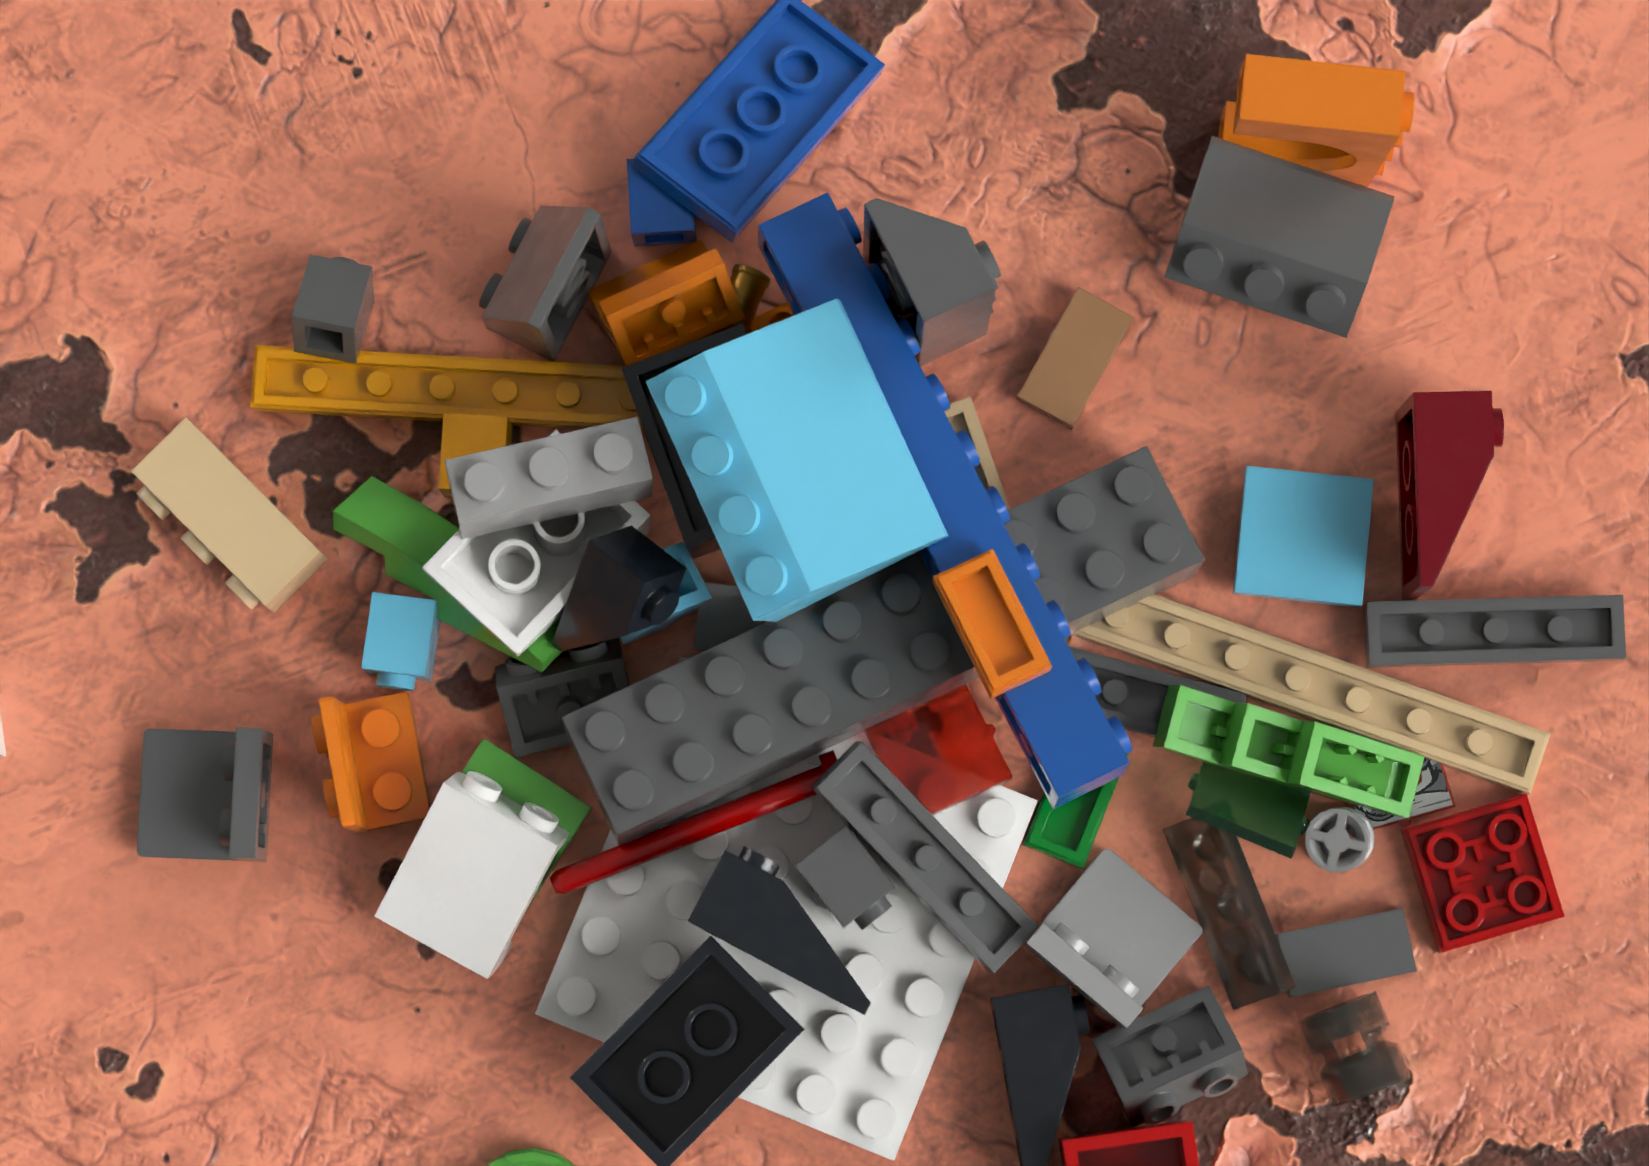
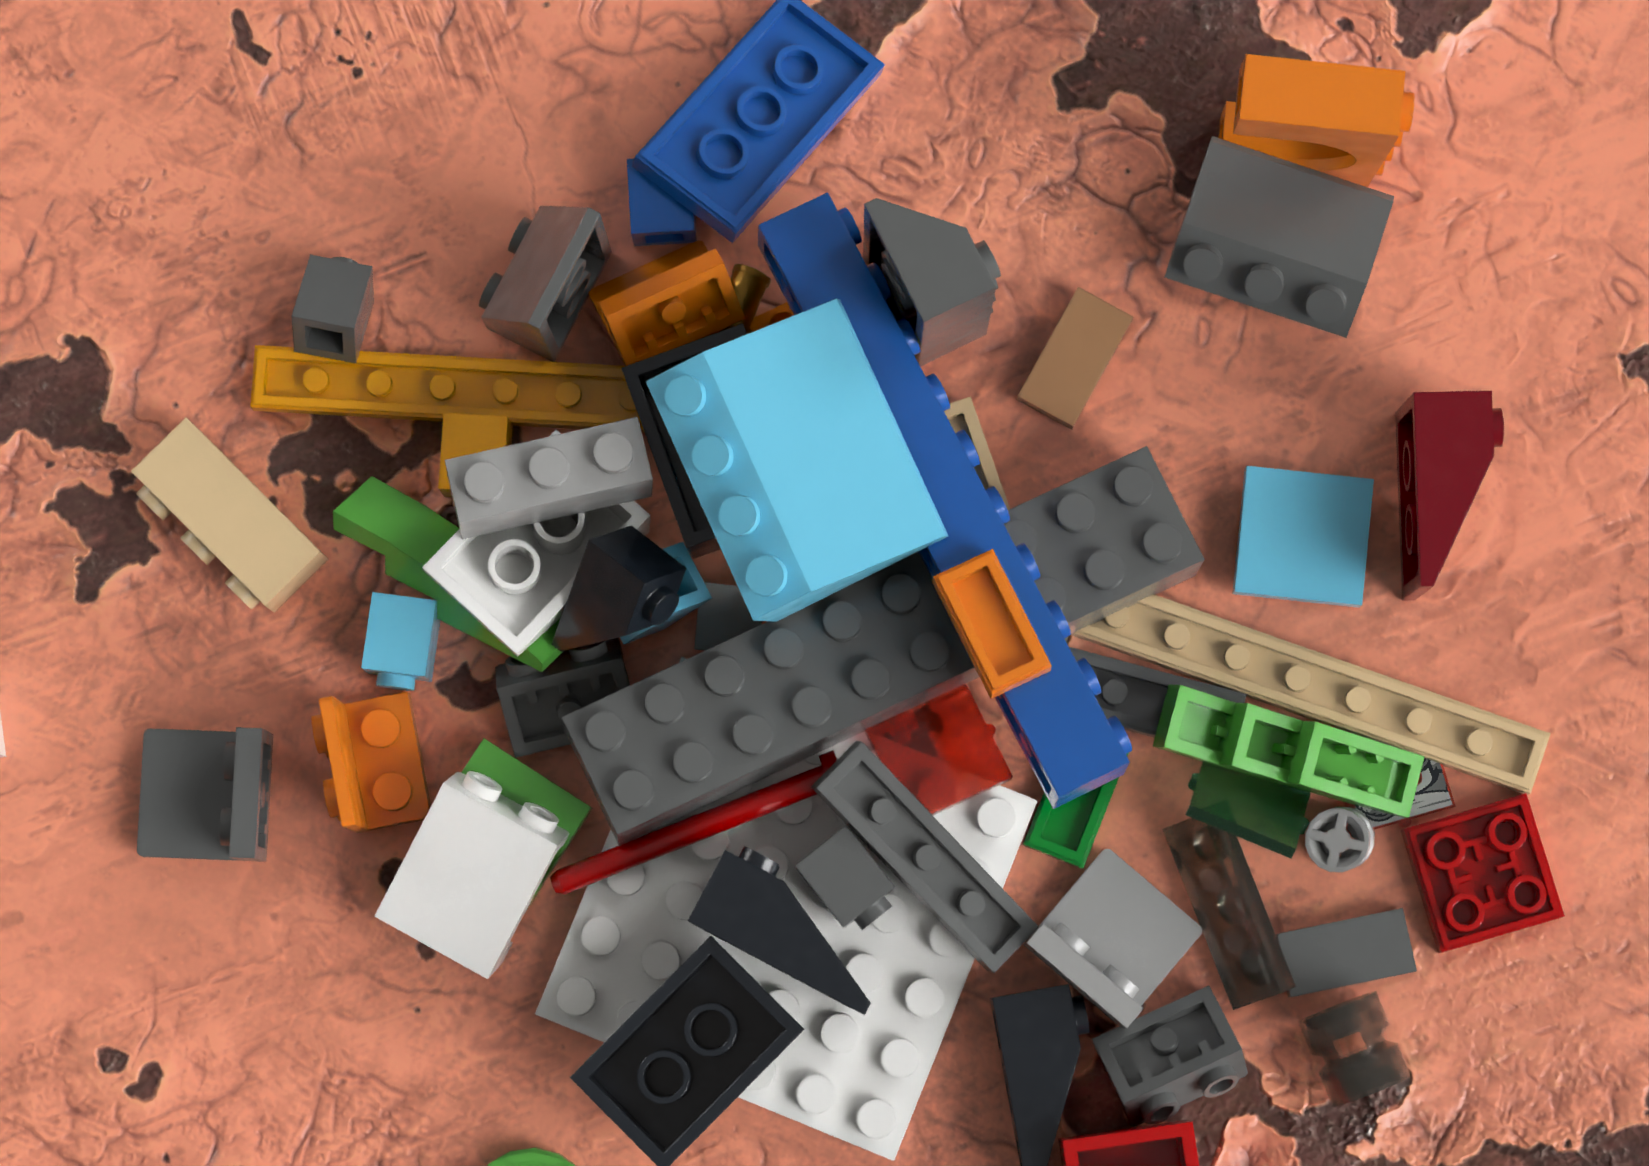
(1494, 631): dark grey plate -> none

